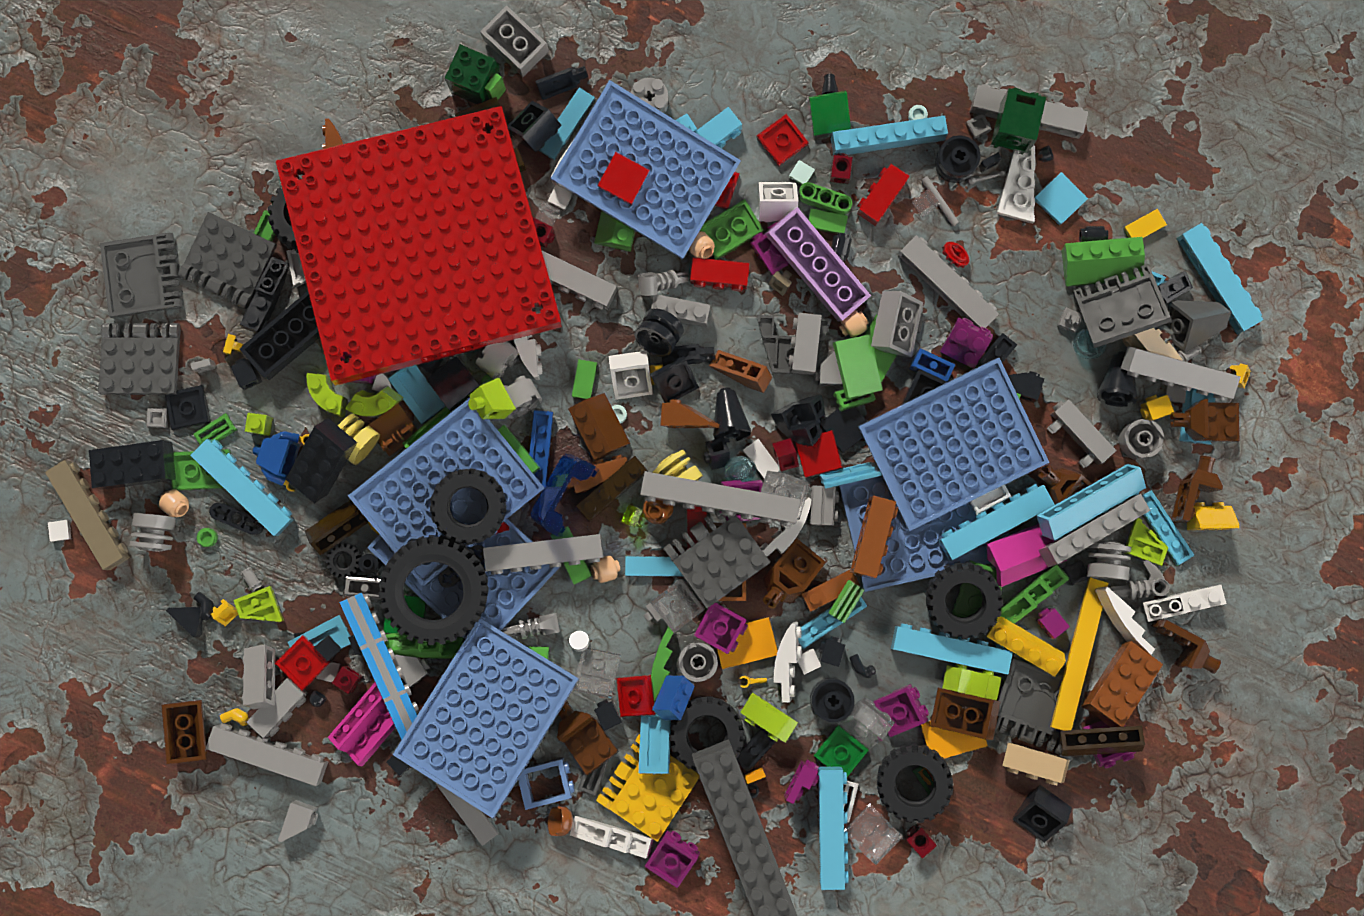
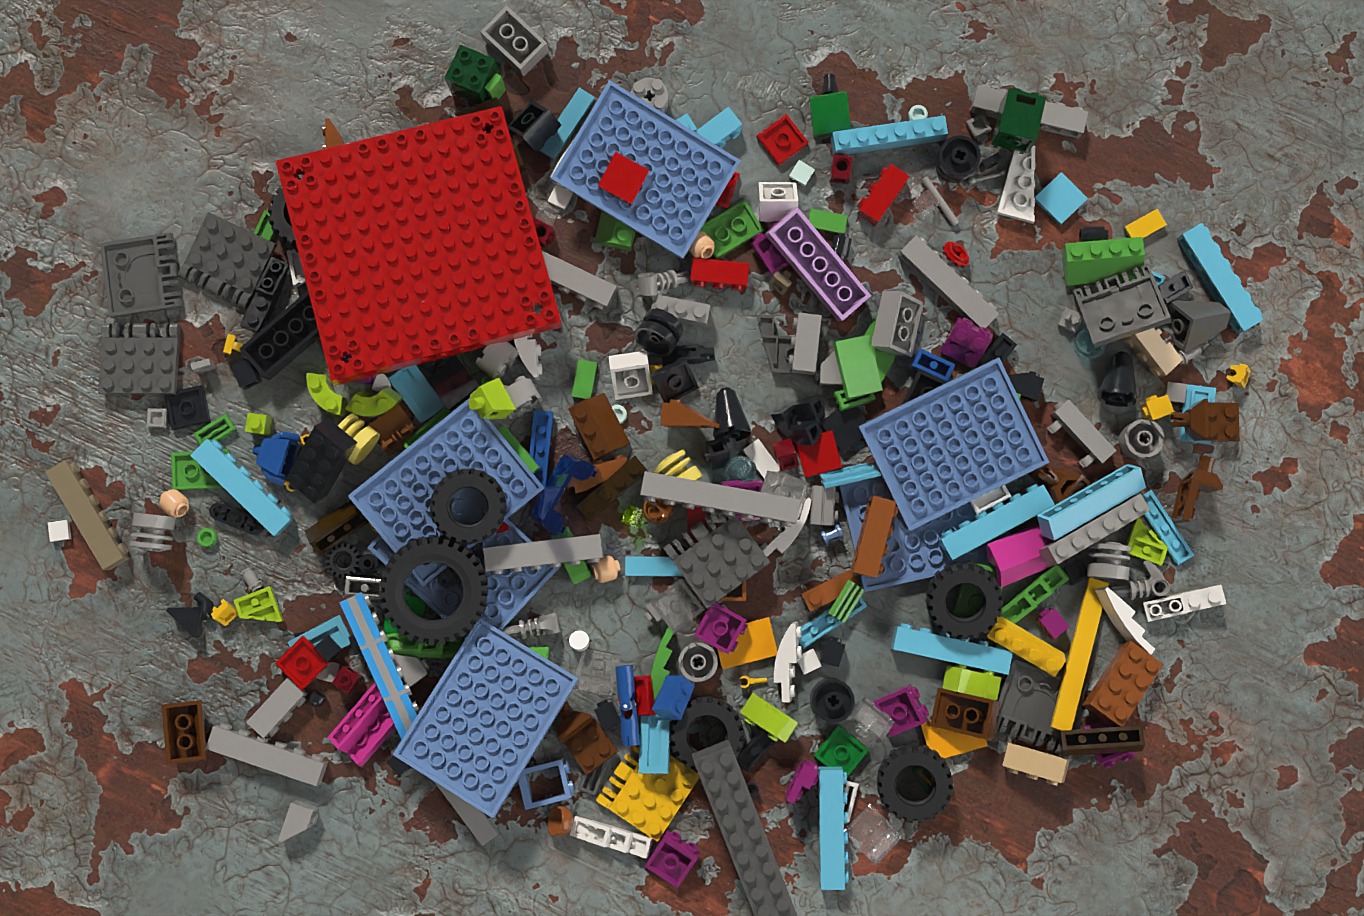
(132, 465): black brick -> none
(236, 715): yellow arm -> none
(259, 677): light grey brick -> none
(560, 81): black hinge -> none
(626, 694): none -> blue piece
(742, 370): dark orange slope -> none
(754, 775): light orange tile -> none
(791, 574): reddish brown plate -> none
(819, 191): bright green beam -> none
(832, 535): none -> medium blue bush
(854, 324): light nougat head -> none
(866, 672): black arm -> none
(927, 845): dark red brick -> none
(1042, 813): black slope -> none
(1046, 153): black hinge -> none
(1180, 372): light grey brick -> none
(1196, 651): reddish brown plate -> none
(1213, 517): yellow slope -> none

